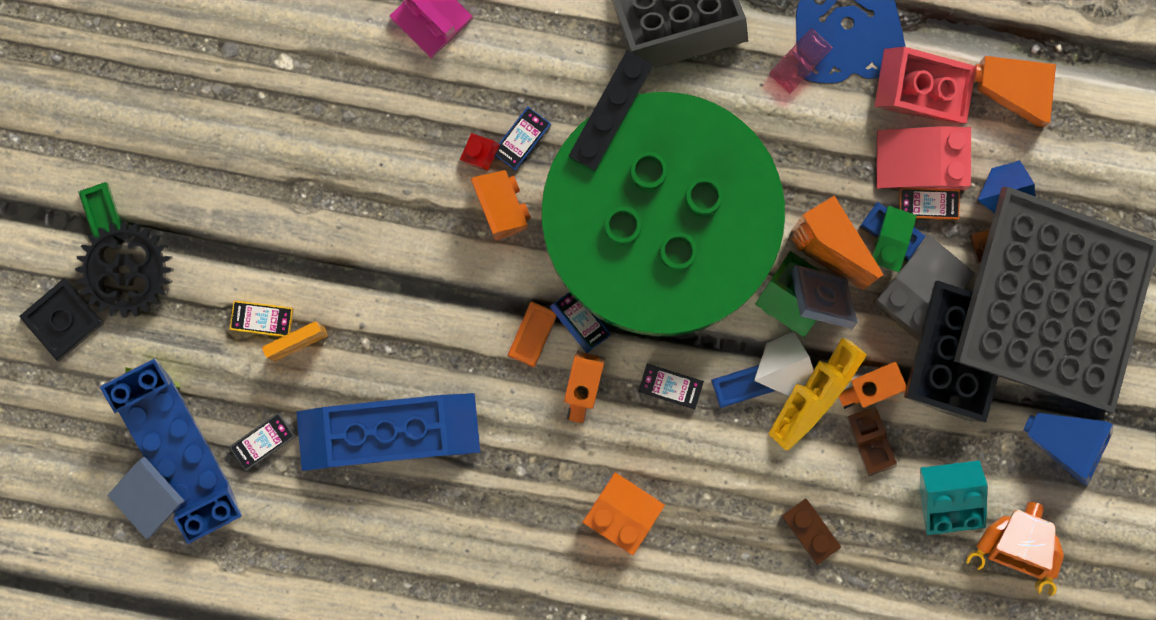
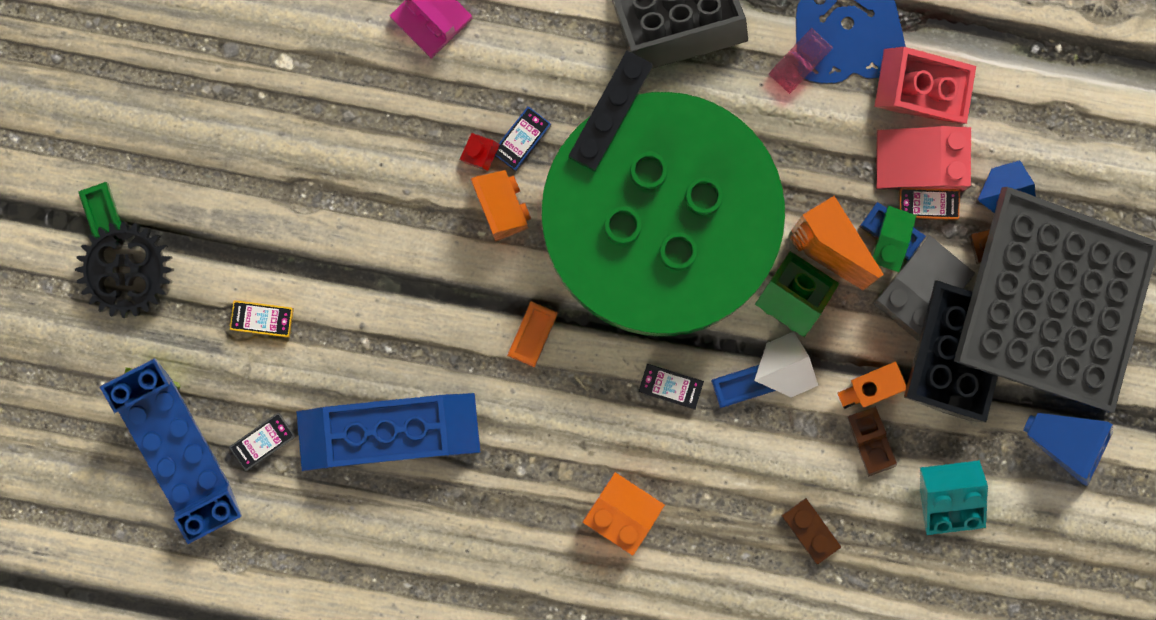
(61, 319): black tile -> none
(145, 498): sand blue tile -> none
(294, 341): light orange tile -> none
(580, 322): tile -> none
(585, 372): orange torso -> none
(813, 400): yellow slope -> none
(823, 297): sand blue tile -> none
(1018, 86): orange slope -> none
(1024, 544): torso -> none

